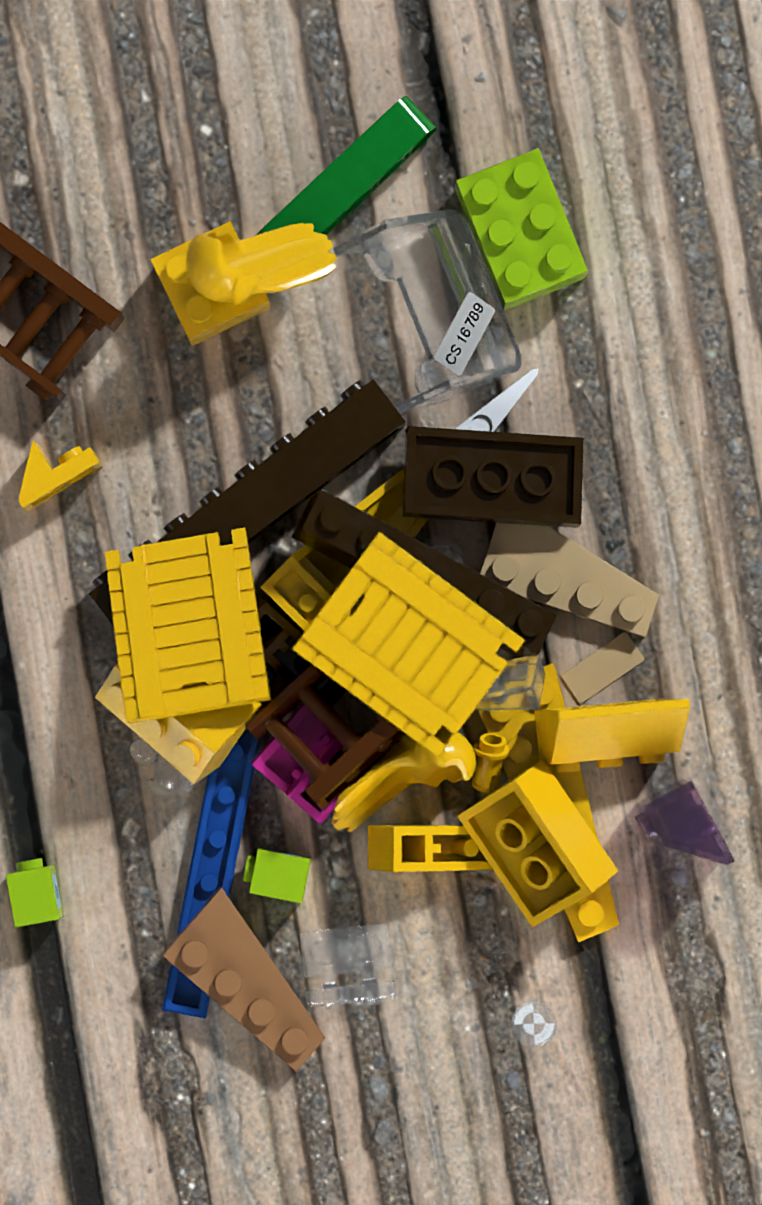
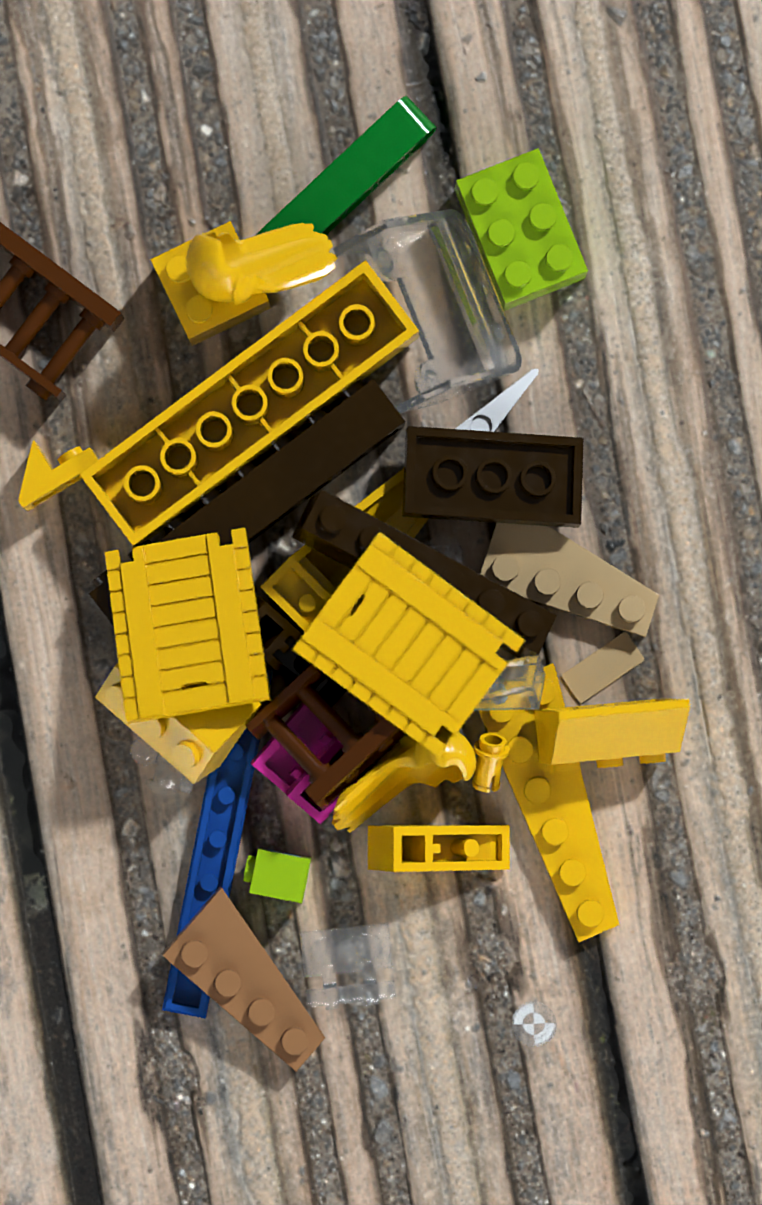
(34, 893): lime brick -> none
(250, 404): none -> yellow brick
(464, 333): white sticker -> none
(538, 843): yellow slope -> none
(682, 822): clear purple slope -> none

